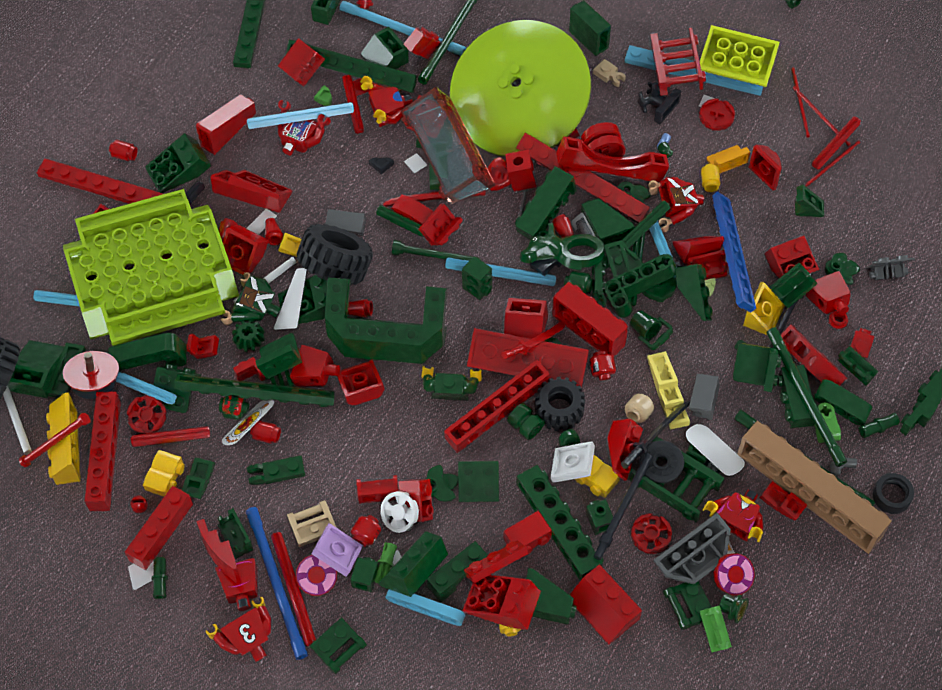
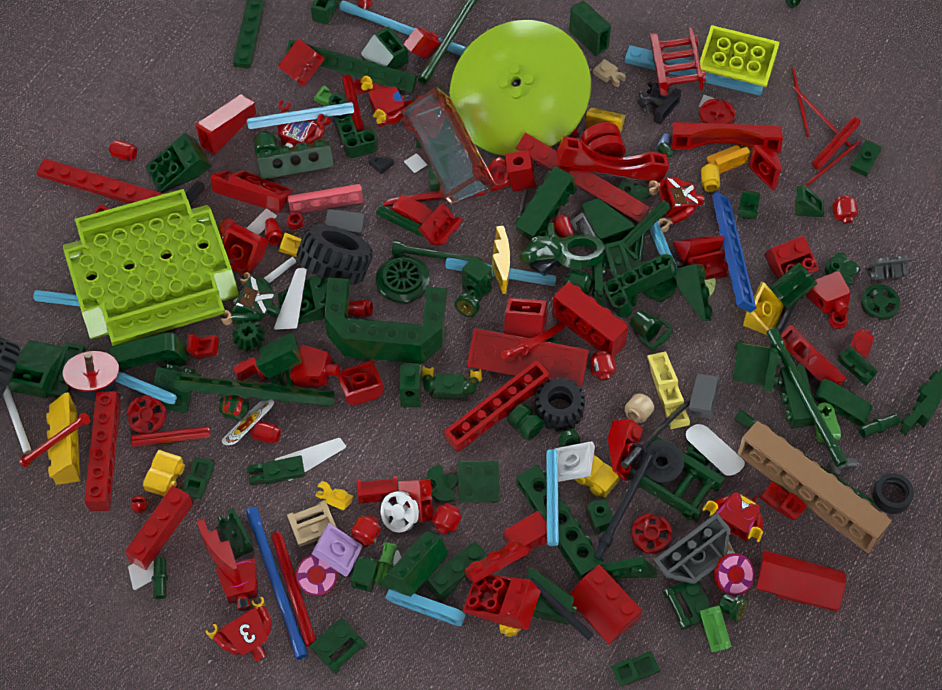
(264, 141): none -> dark green head
(295, 217): none -> red plate
(304, 164): none -> dark green brick
(316, 454): none -> white sticker
(325, 199): none -> coral fence
(337, 497): none -> yellow plate
(353, 143): none -> dark green beam
(402, 295): none -> dark green piece
(410, 381): none -> dark green torso
(446, 519): none -> red head
(468, 304): none -> dark green piece
(501, 259): none -> yellow slope
(552, 498): none -> medium azure axle
(563, 611): none -> black bar
(597, 116): none -> yellow slope
(630, 568): none -> dark green wing
(635, 669): none -> dark green slope
(691, 135): none -> red arch
(749, 204): none -> dark green bracket
(801, 581): none -> red slope
(845, 209): none -> red head
(866, 158): none -> dark green plate
(880, 301): none -> dark green piece

